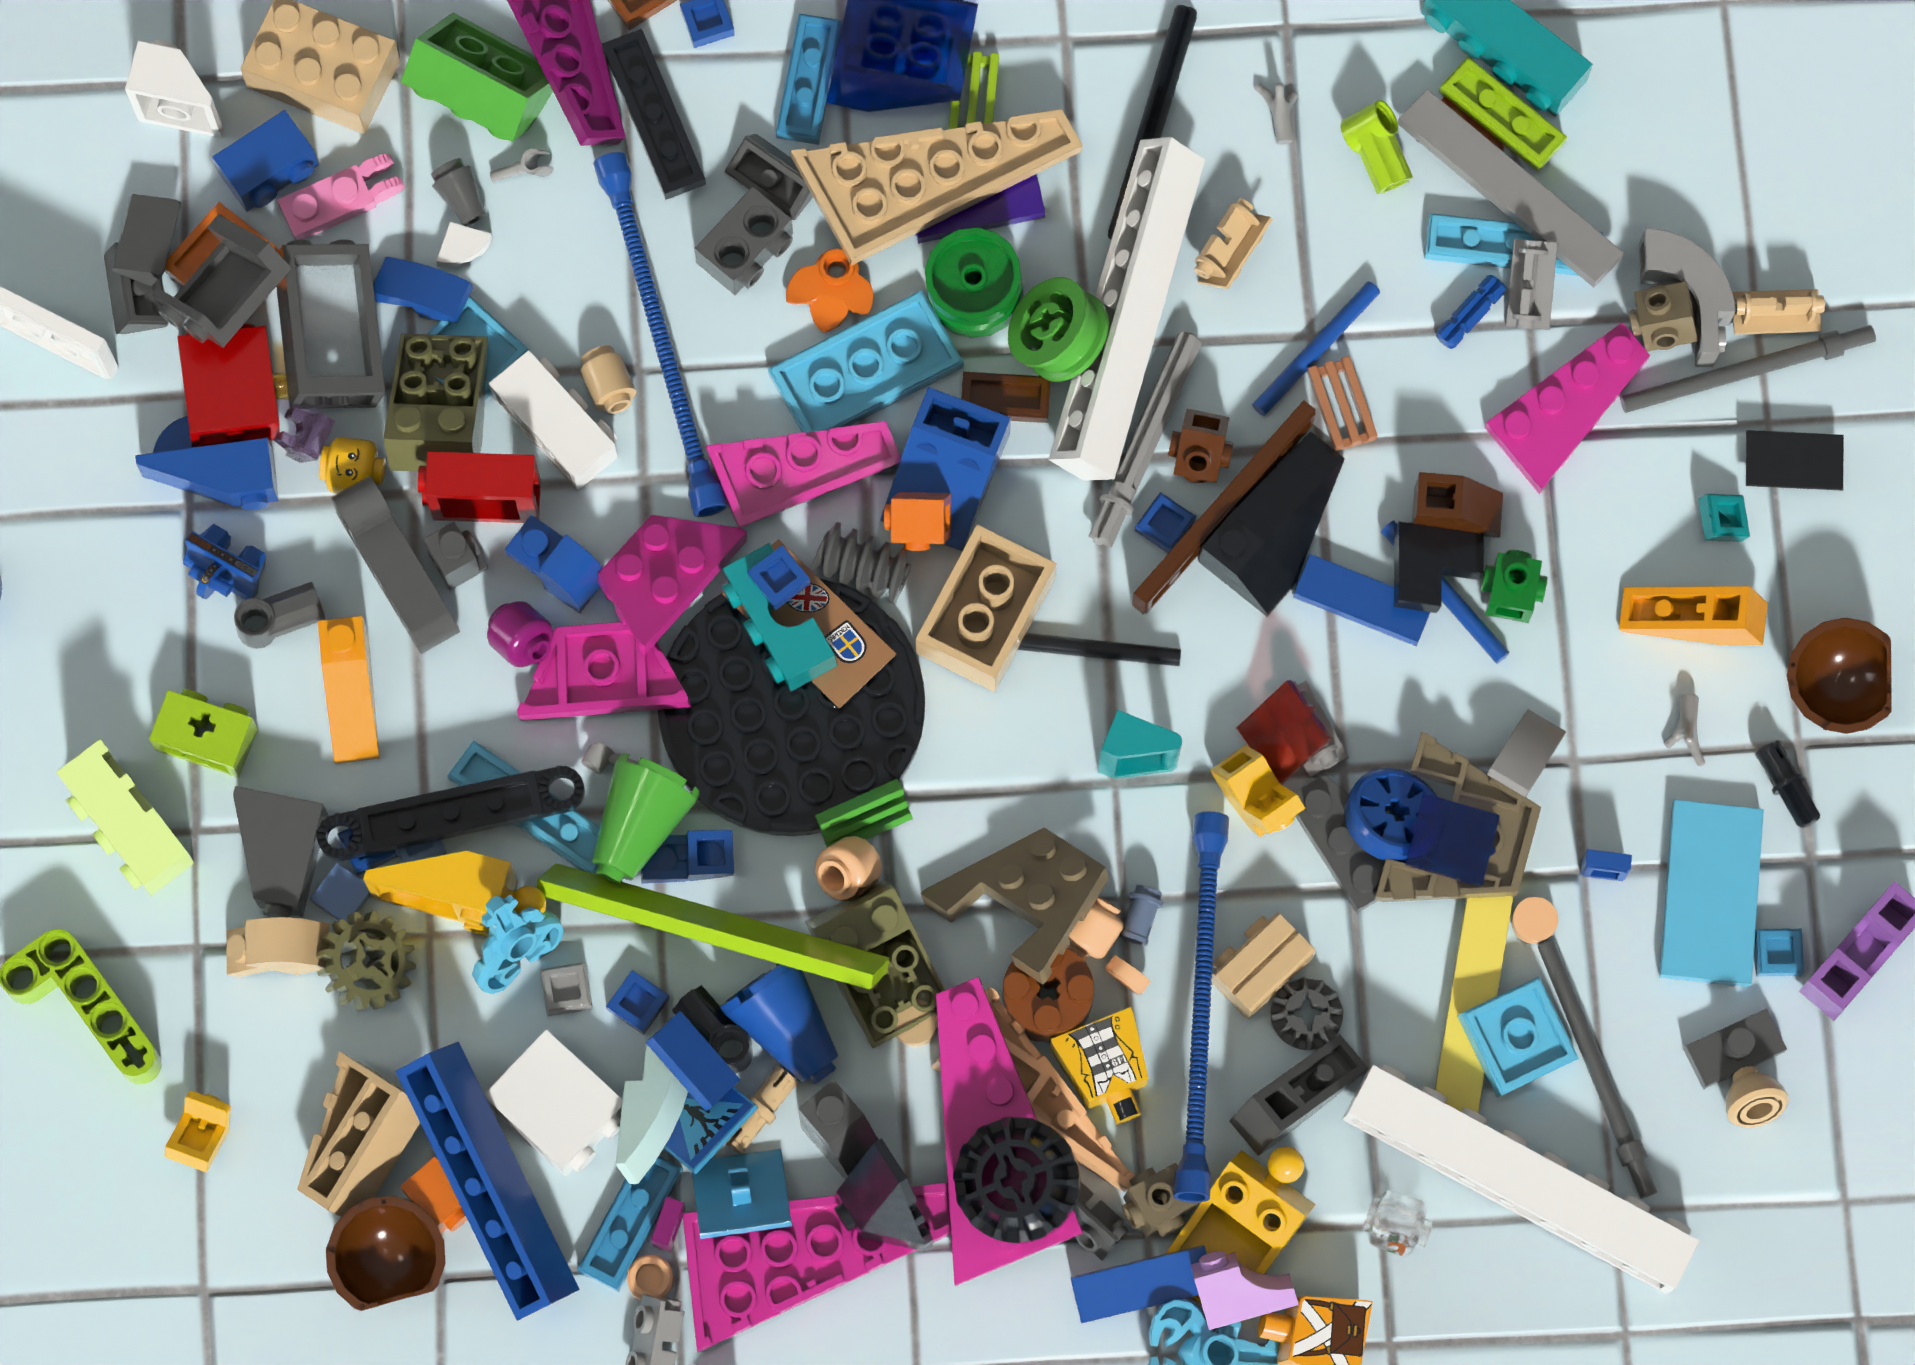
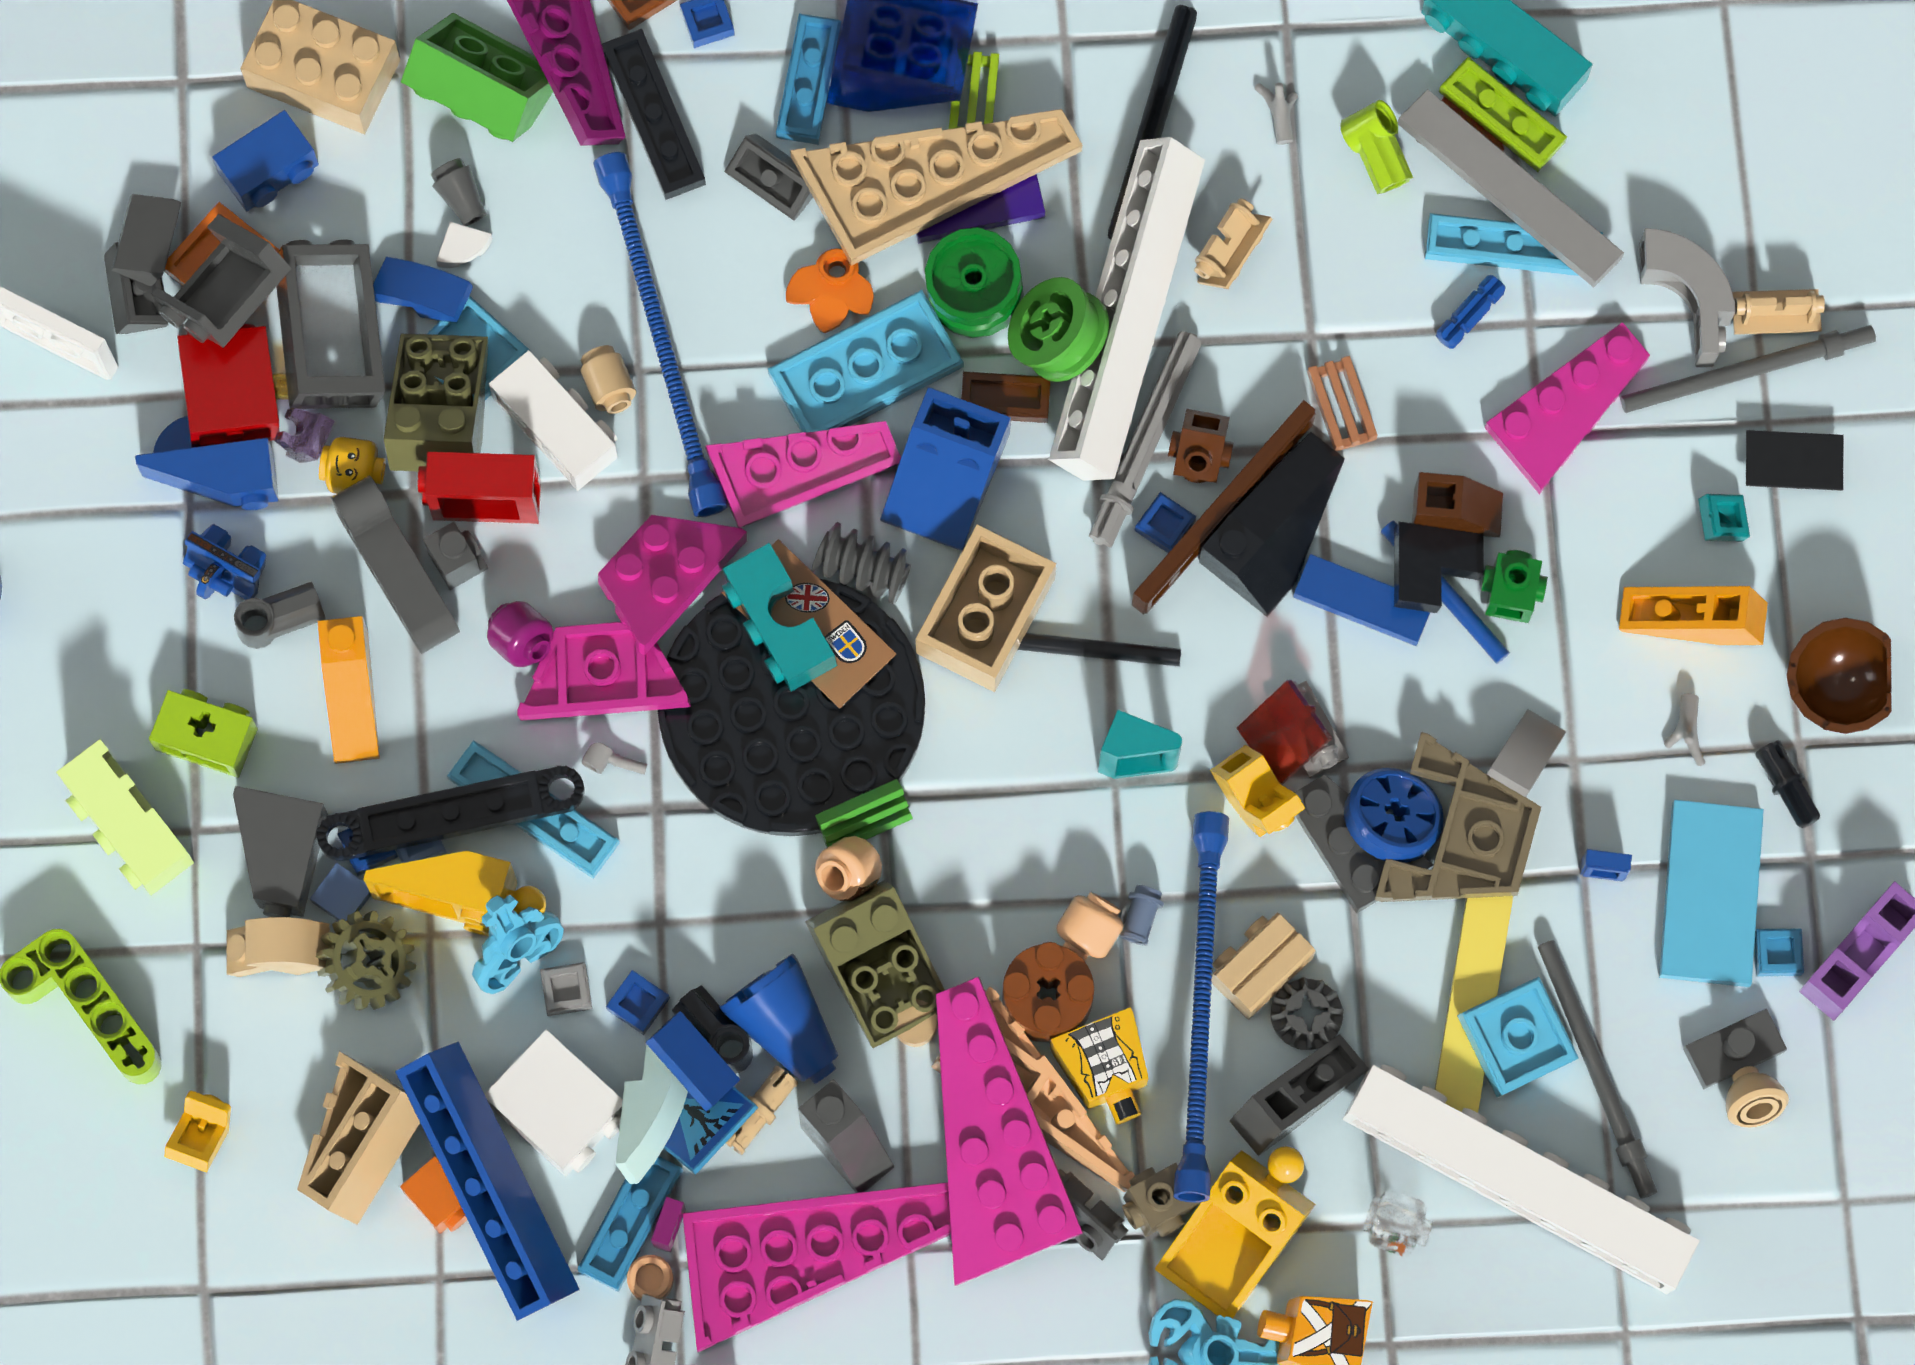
(169, 92): white slope -> none
(338, 197): bright pink hinge -> none
(384, 1252): reddish brown cylinder -> none
(527, 165): light grey hand -> none
(559, 561): blue brick -> none
(638, 816): bright green cone -> none
(691, 857): blue slope -> none
(714, 926): lime tile -> none
(734, 236): dark grey brick -> none
(741, 1194): dark azure piece -> none
(779, 577): blue tile -> none
(881, 1202): black wedge -> none
(919, 519): orange brick -> none
(1032, 1220): black gear -> none
(1036, 879): dark tan wing -> none
(1127, 975): light nougat tile -> none
(1136, 1284): blue tile -> none
(1236, 1293): lavender arch -> none
(1316, 348): blue bar -> none
(1452, 840): clear blue piece -> none
(1531, 284): light grey hinge -> none
(1534, 920): light nougat tile -> none
(1664, 316): dark tan brick -> none

